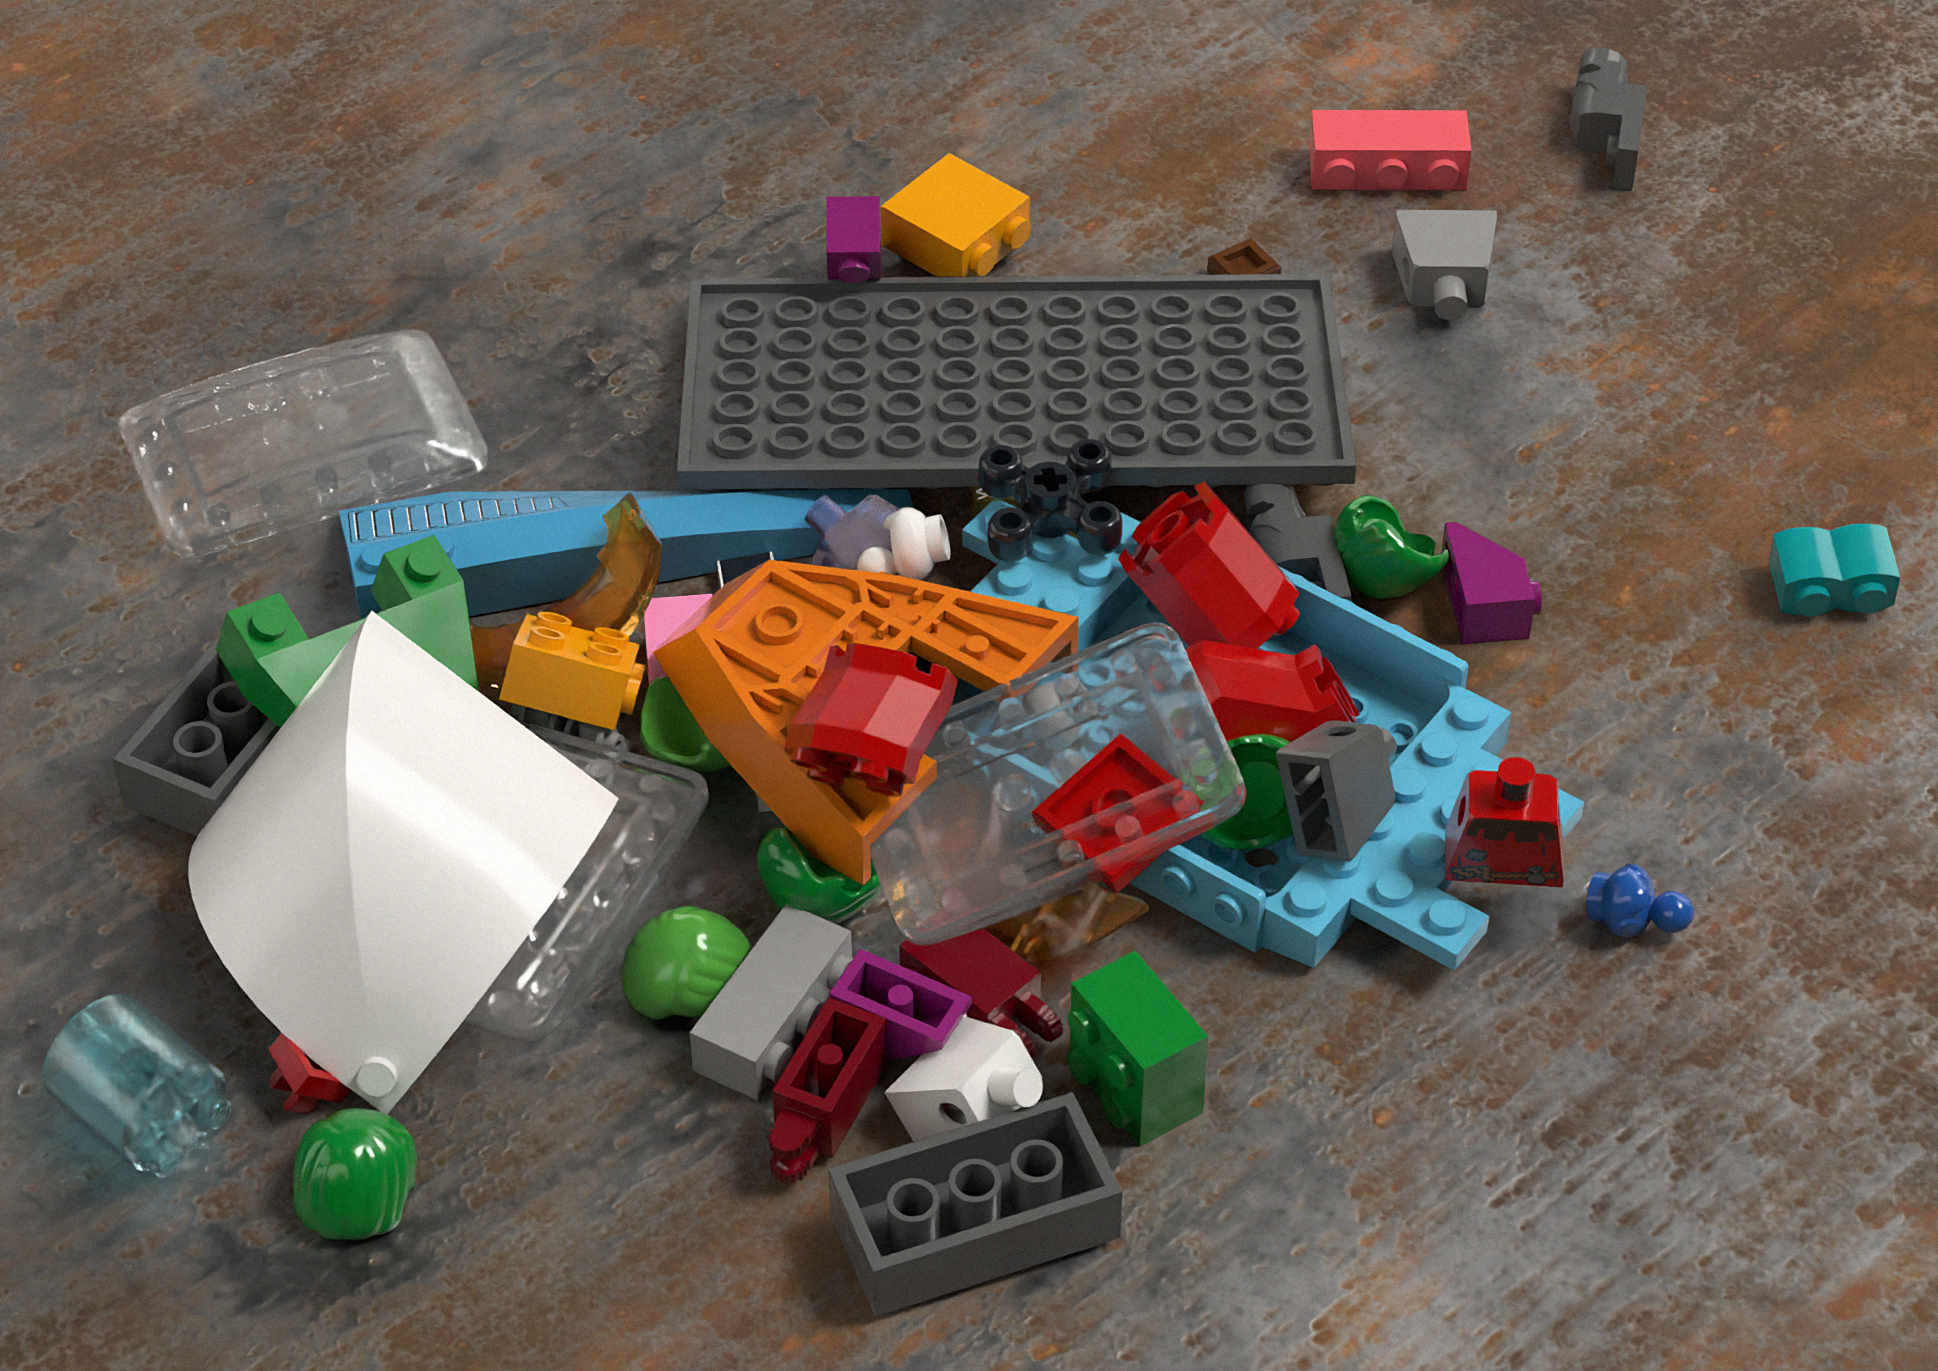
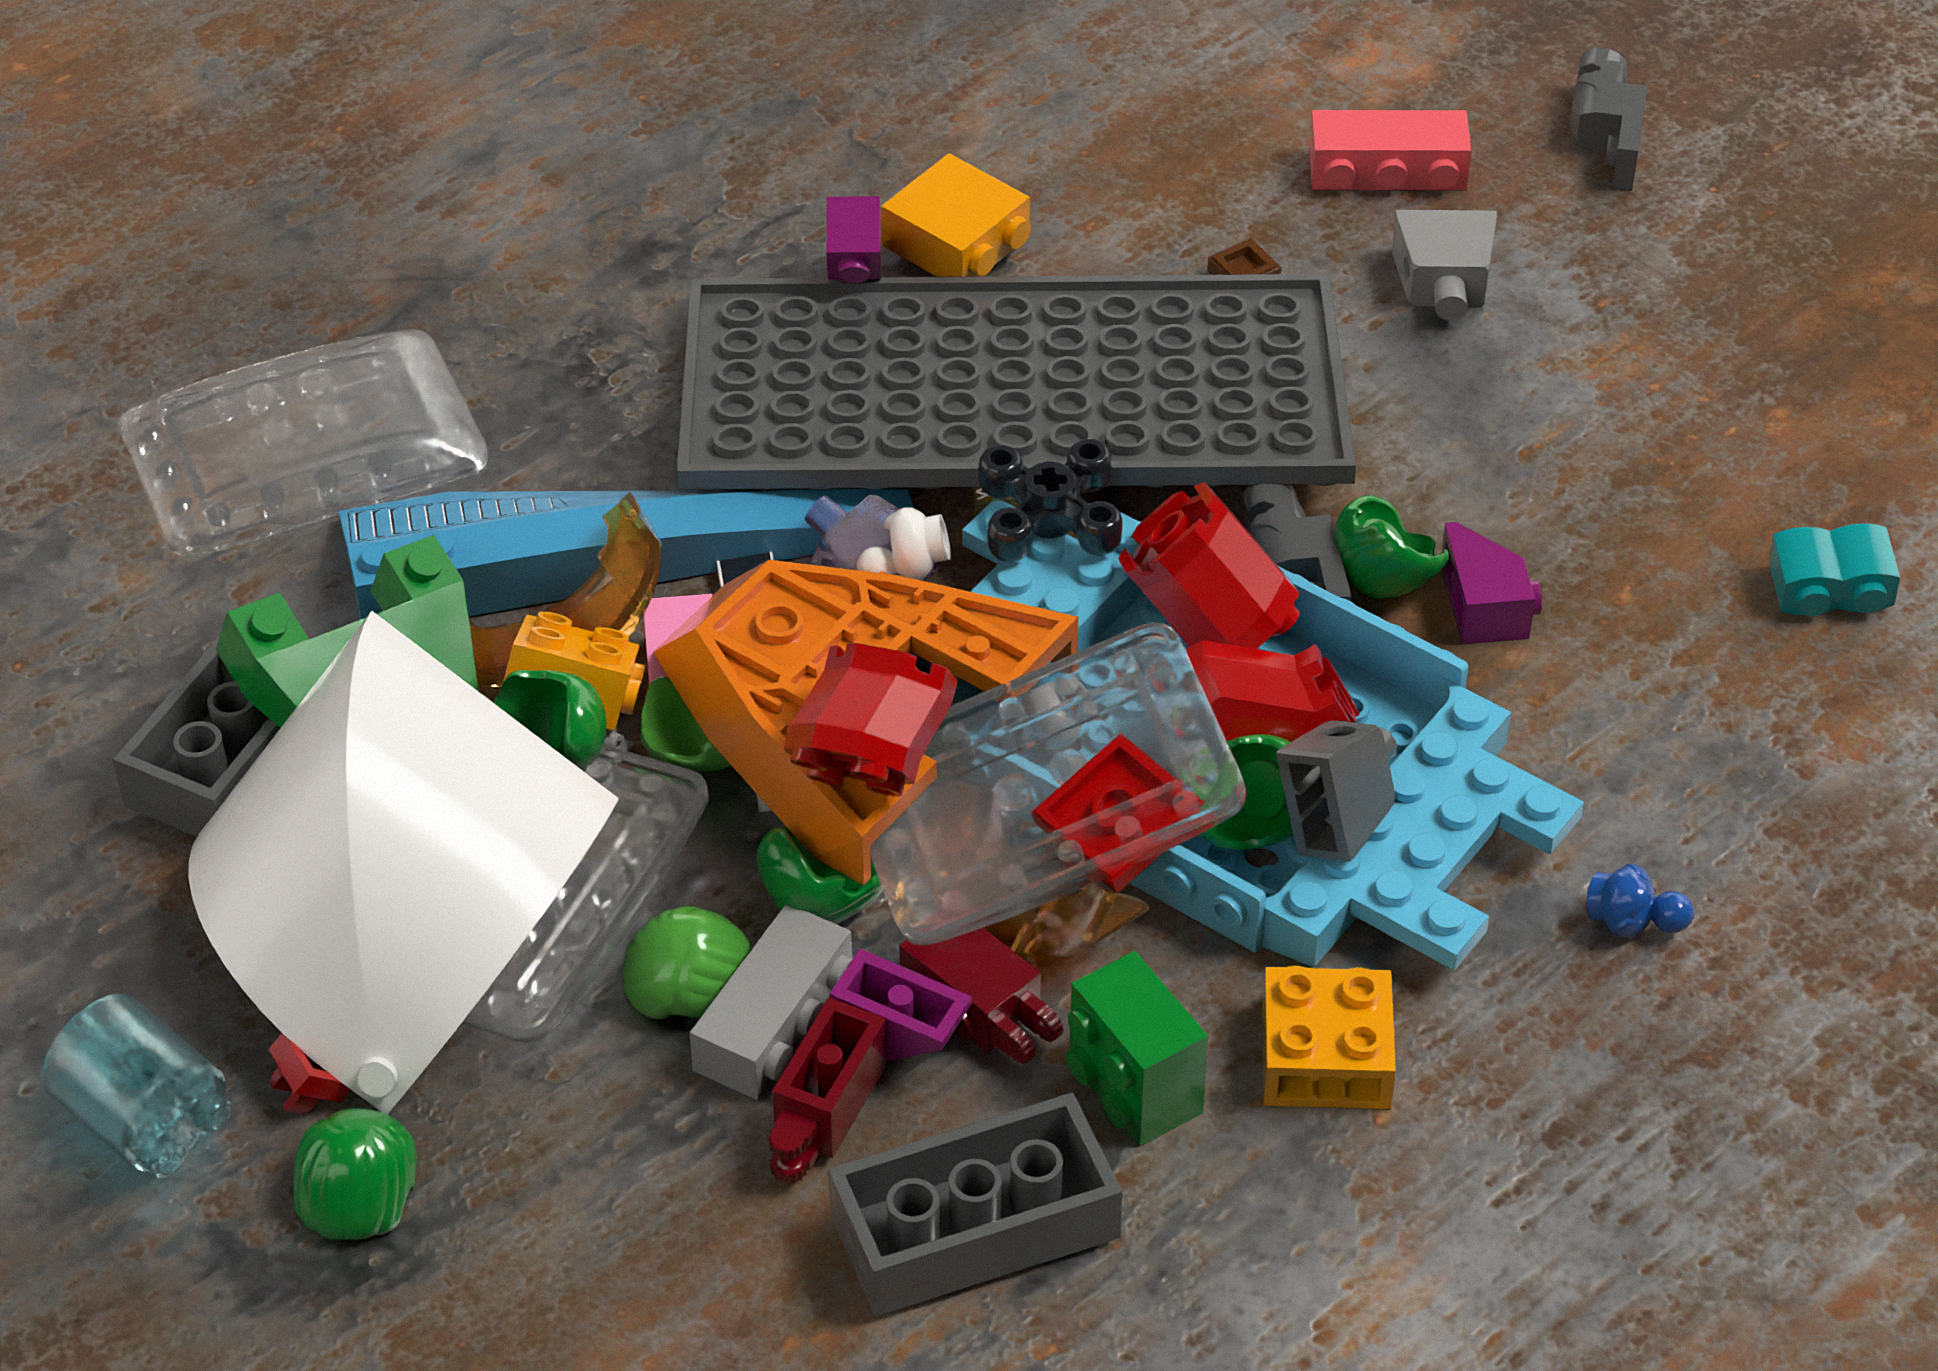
(558, 710): none -> green piece
(970, 1080): white torso -> none
(1328, 1038): none -> light orange brick
(1506, 828): red torso -> none

